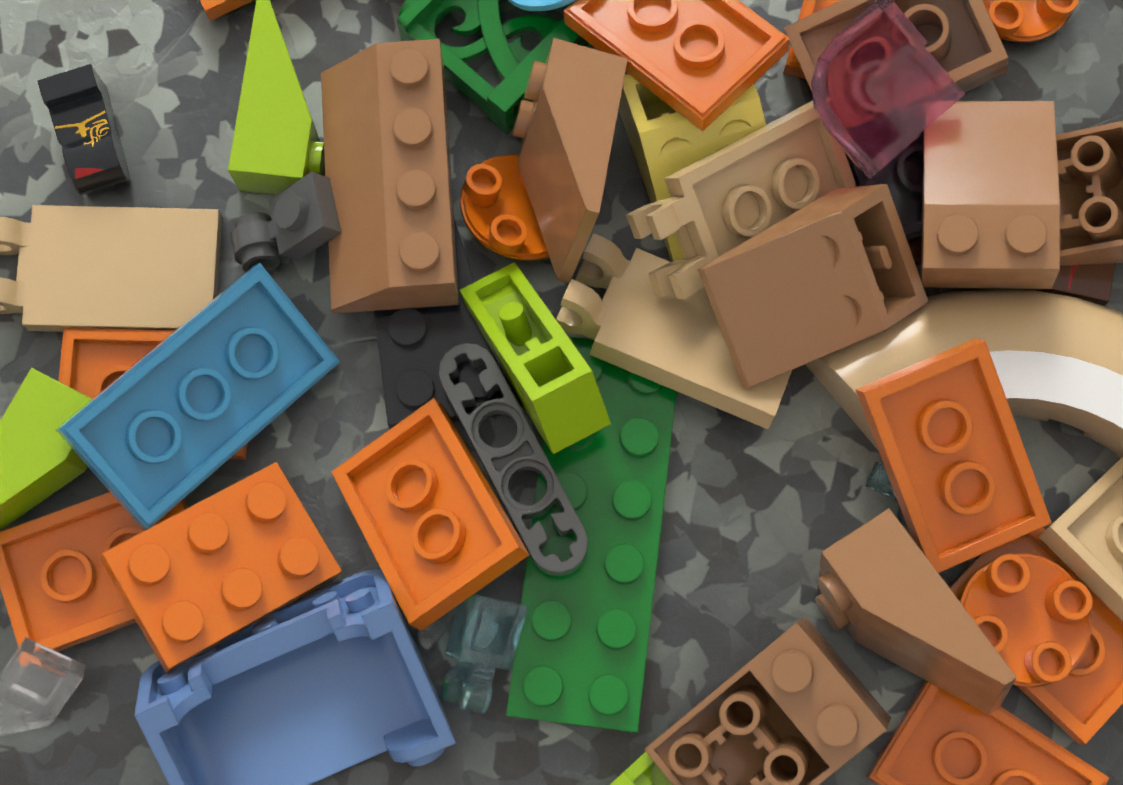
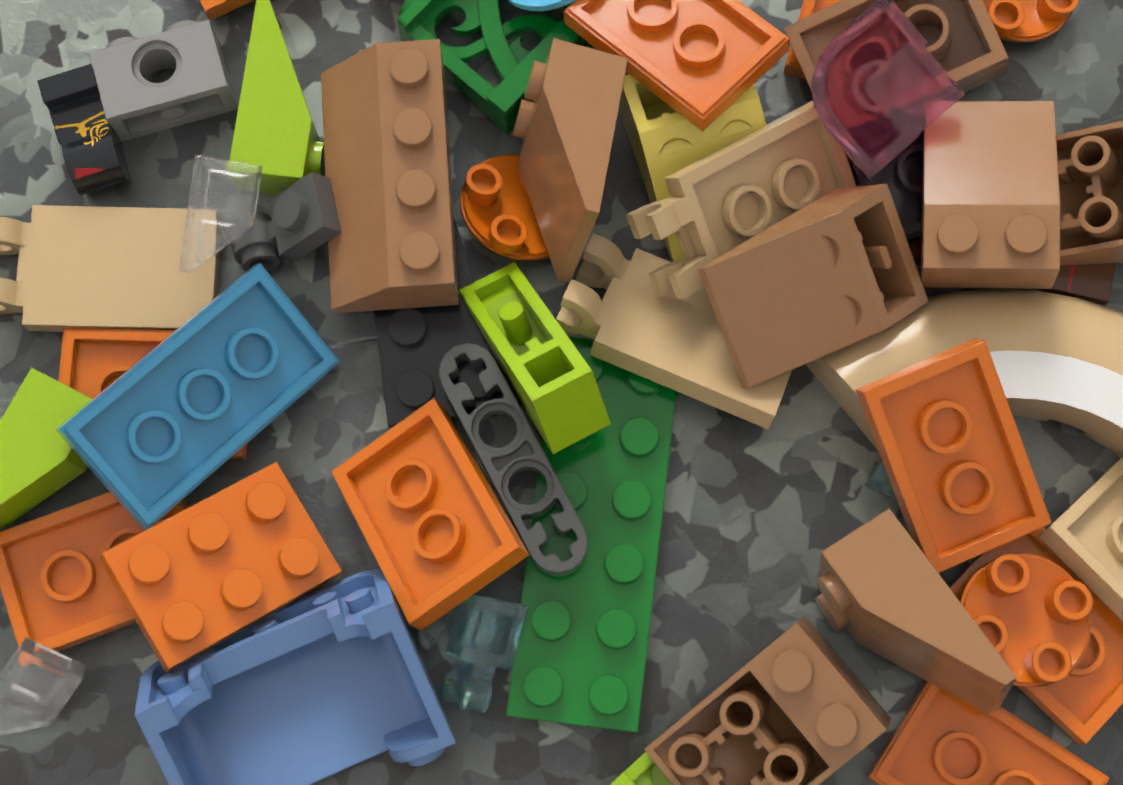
(193, 93): none -> light grey brick
(219, 208): none -> clear tile

